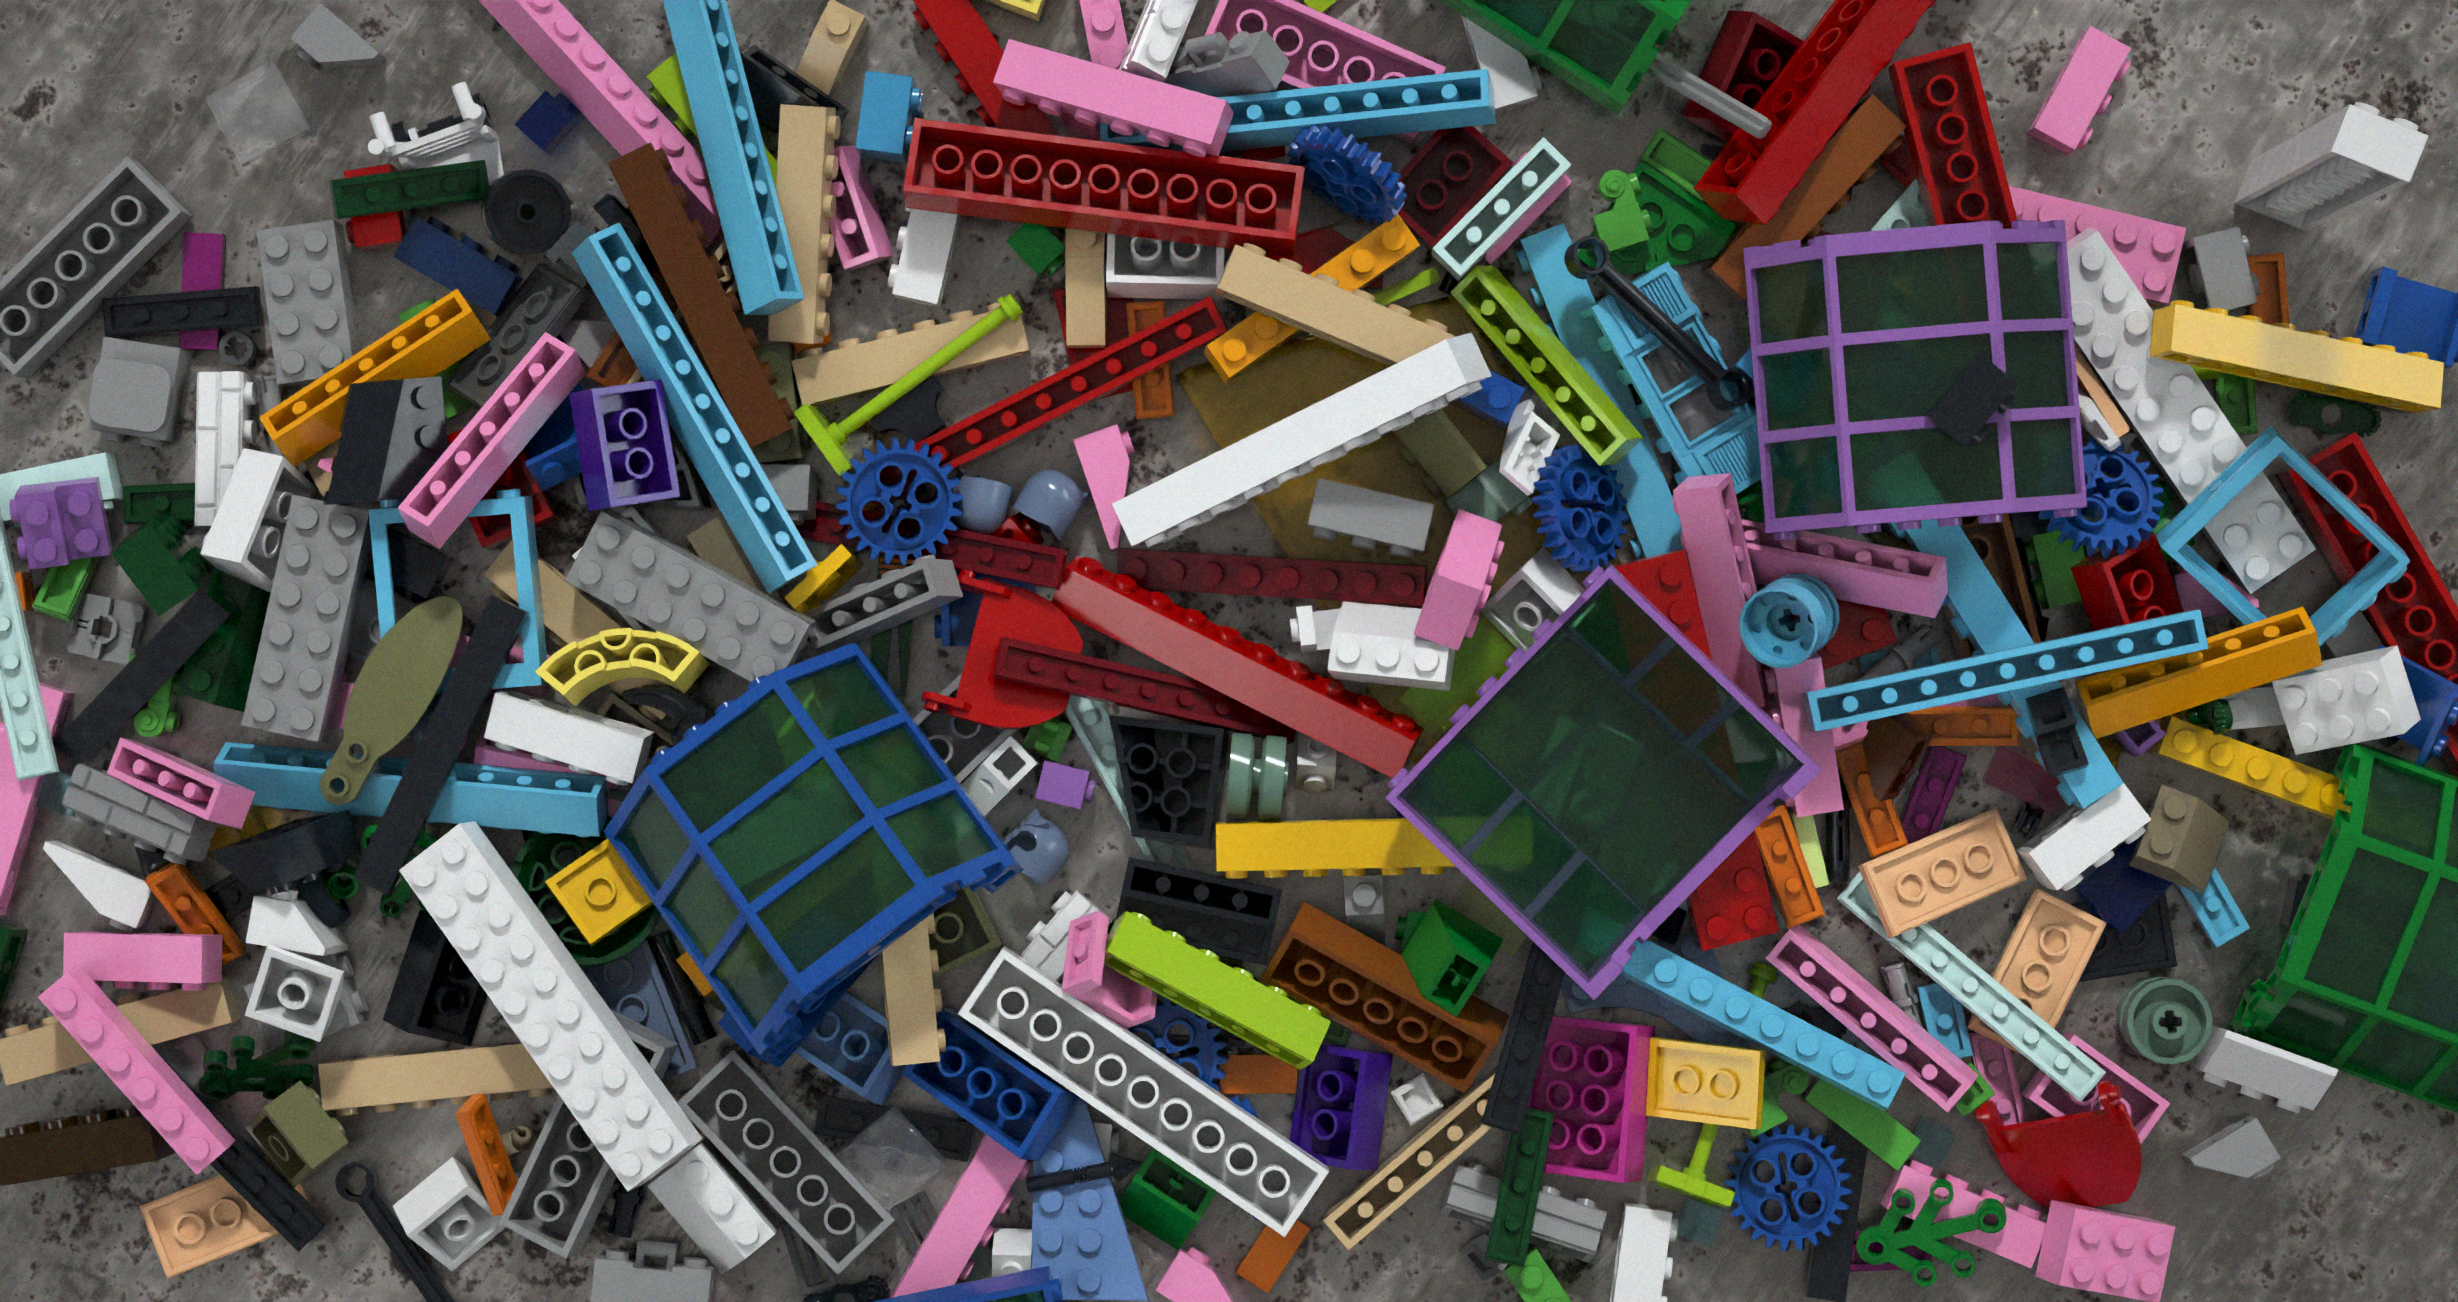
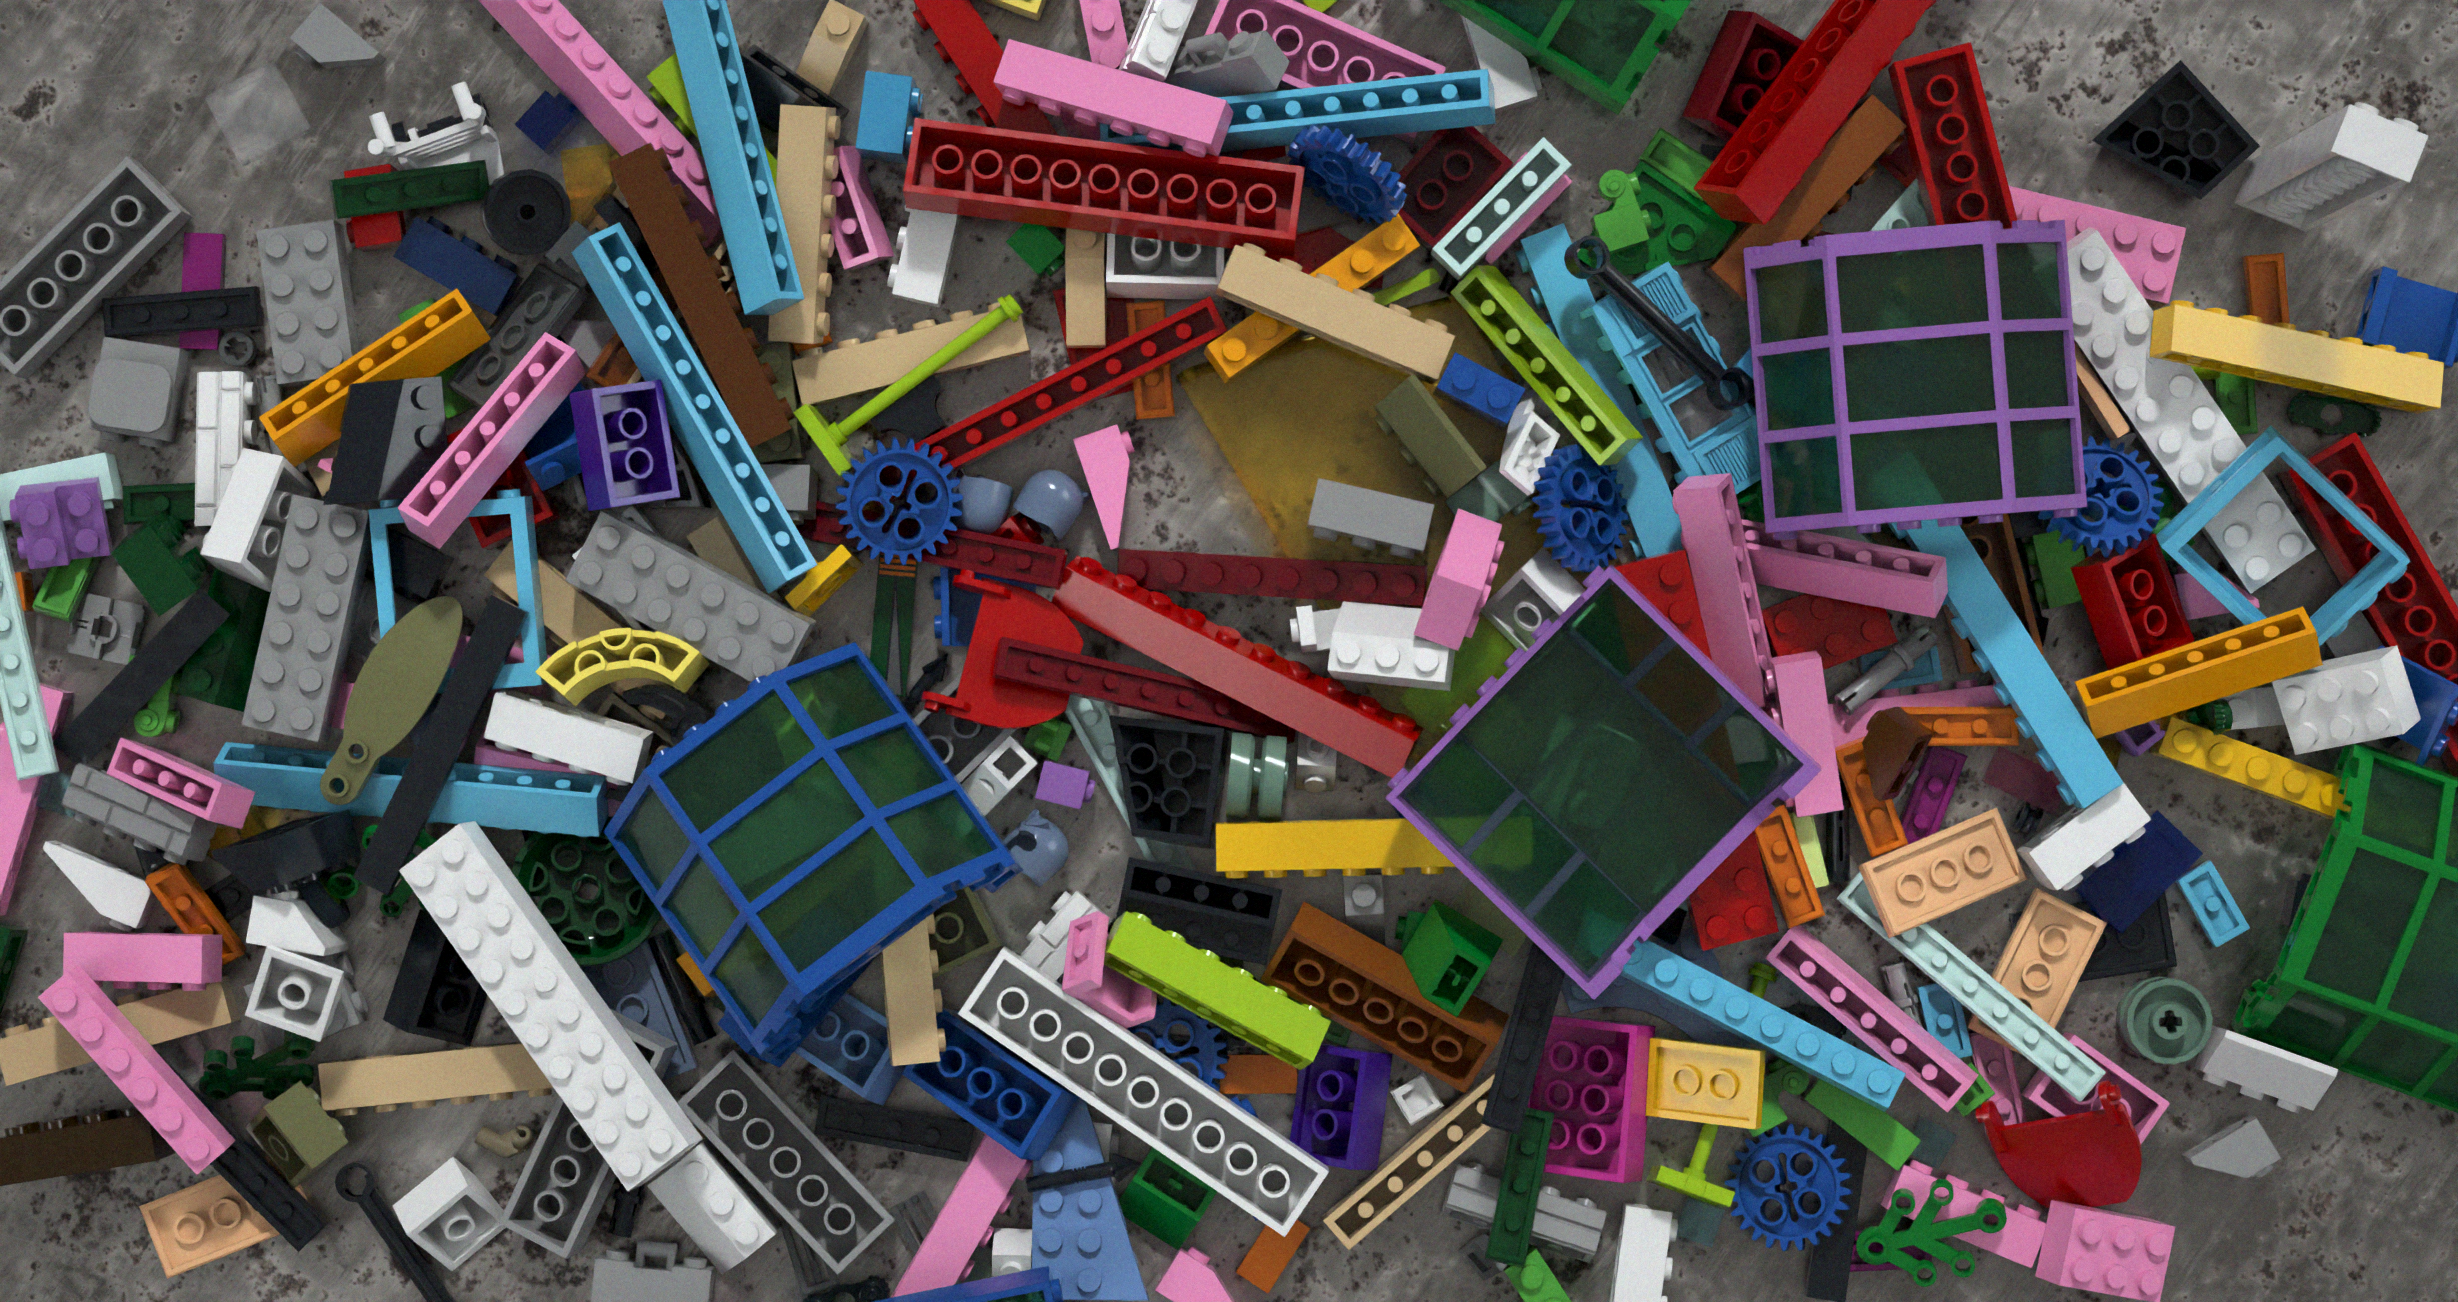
(487, 1151): orange tile -> none
(587, 179): none -> clear yellow slope
(599, 892): yellow tile -> none
(884, 603): light grey brick -> none
(891, 1158): clear tile -> none
(932, 673): none -> black piece
(1304, 441): white brick -> none
(1709, 97): light grey axle -> none
(1774, 633): medium azure wheel -> none
(1972, 401): black brick -> none
(2005, 670): medium azure brick -> none
(2056, 732): black slope -> none
(2080, 91): bright pink brick -> none
(2095, 423): white tile -> none
(2179, 134): none -> black wedge
(2180, 839): dark tan slope -> none
(2219, 271): light grey brick -> none

